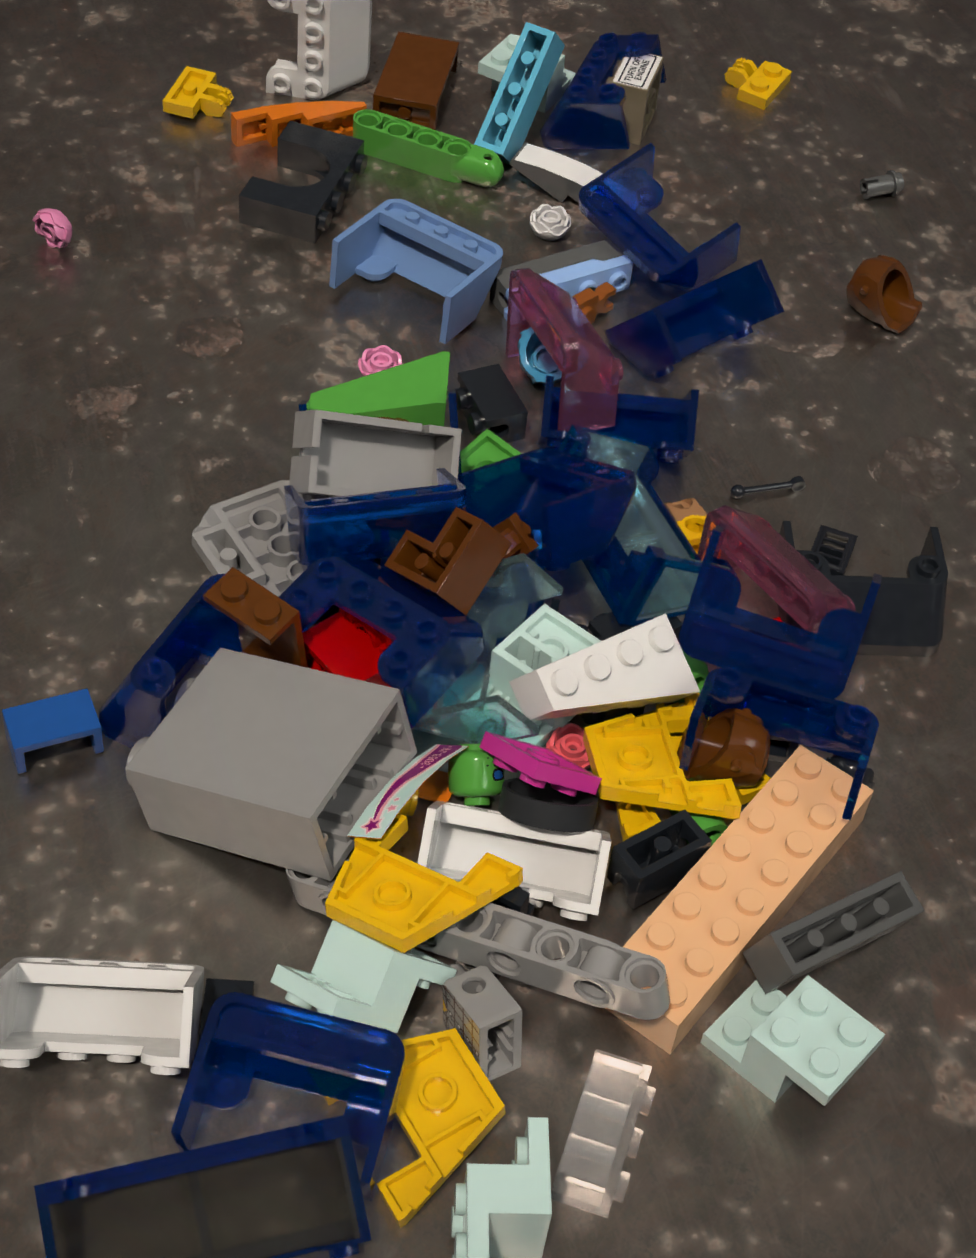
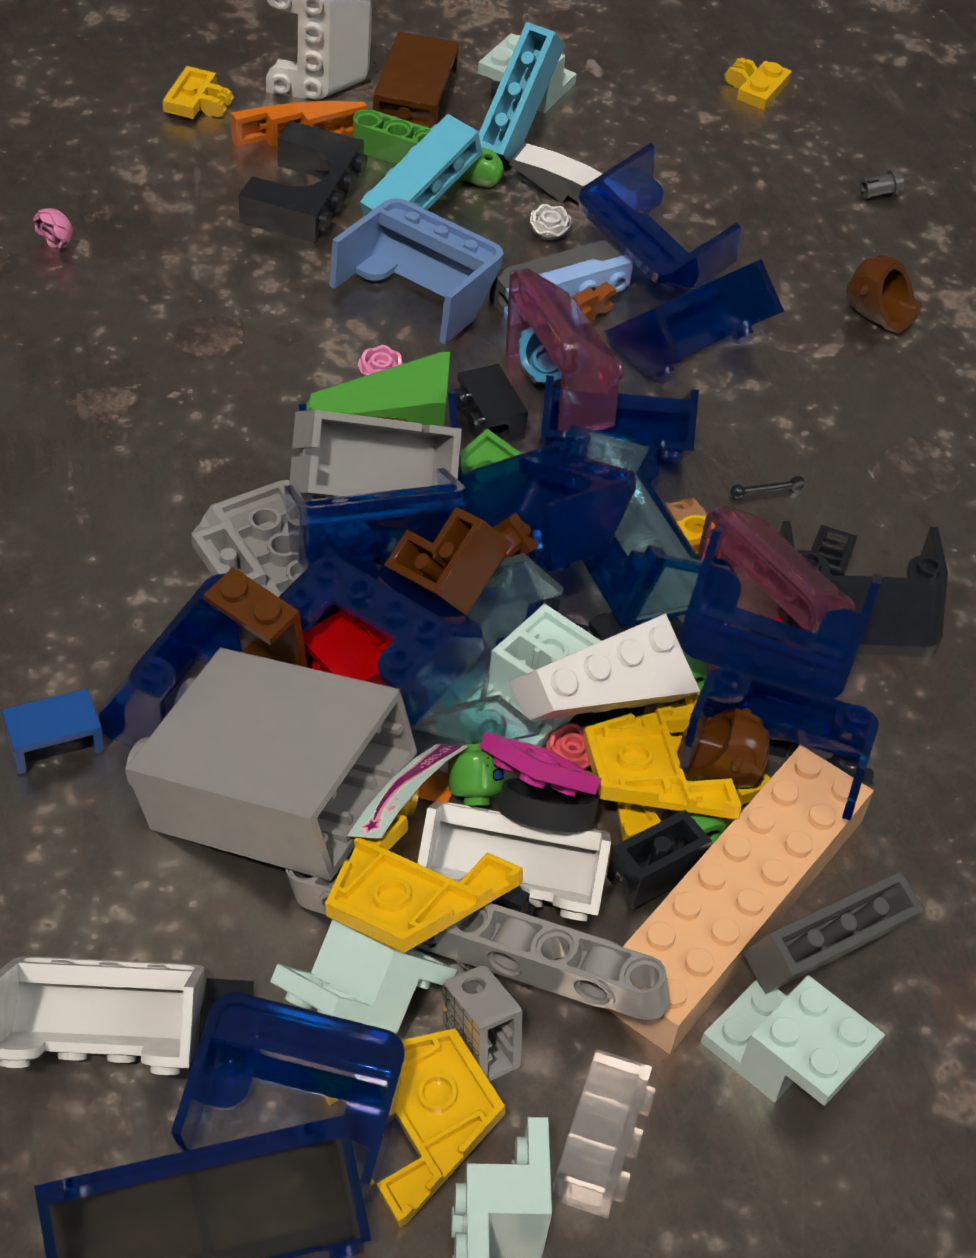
(428, 166): none -> medium azure brick
(589, 109): clear blue windscreen -> none
(641, 84): dark tan brick -> none

